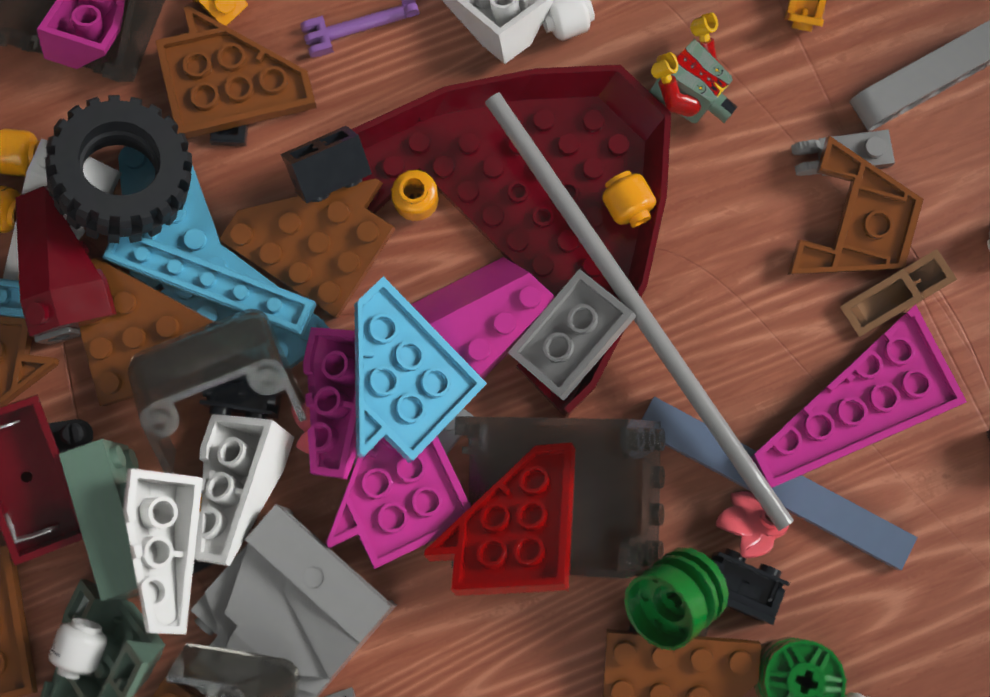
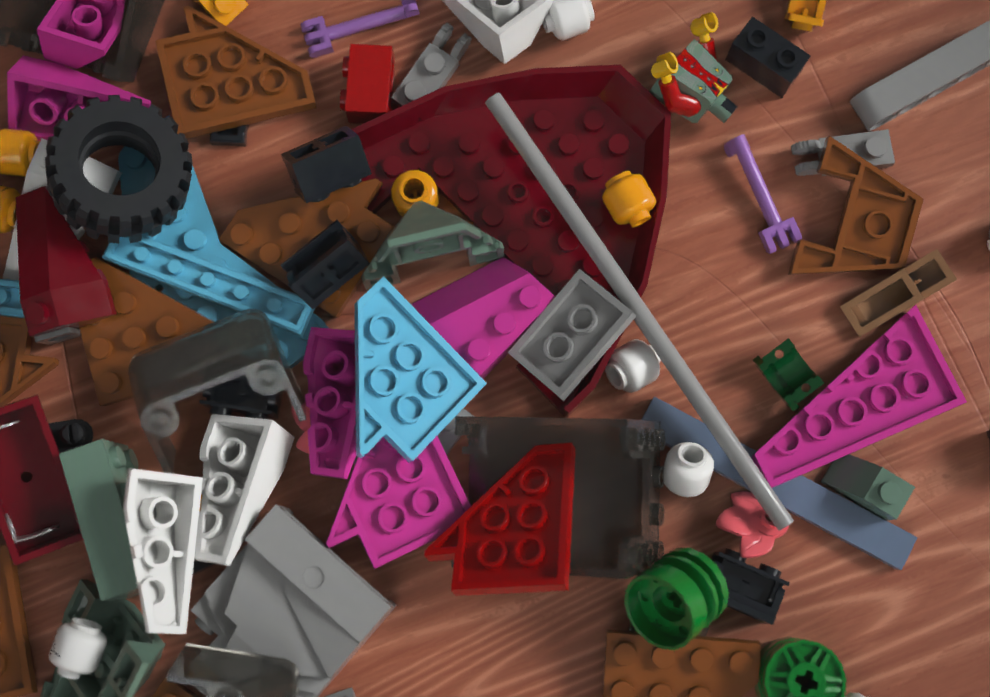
(45, 90): none -> dark pink wedge
(324, 264): none -> black hinge
(369, 82): none -> red brick
(427, 234): none -> sand green wedge
(432, 68): none -> light grey hinge
(633, 366): none -> white head
(688, 469): none -> white head
(767, 57): none -> black hinge
(777, 227): none -> medium lavender hinge
(788, 374): none -> dark green piece
(868, 486): none -> sand green slope

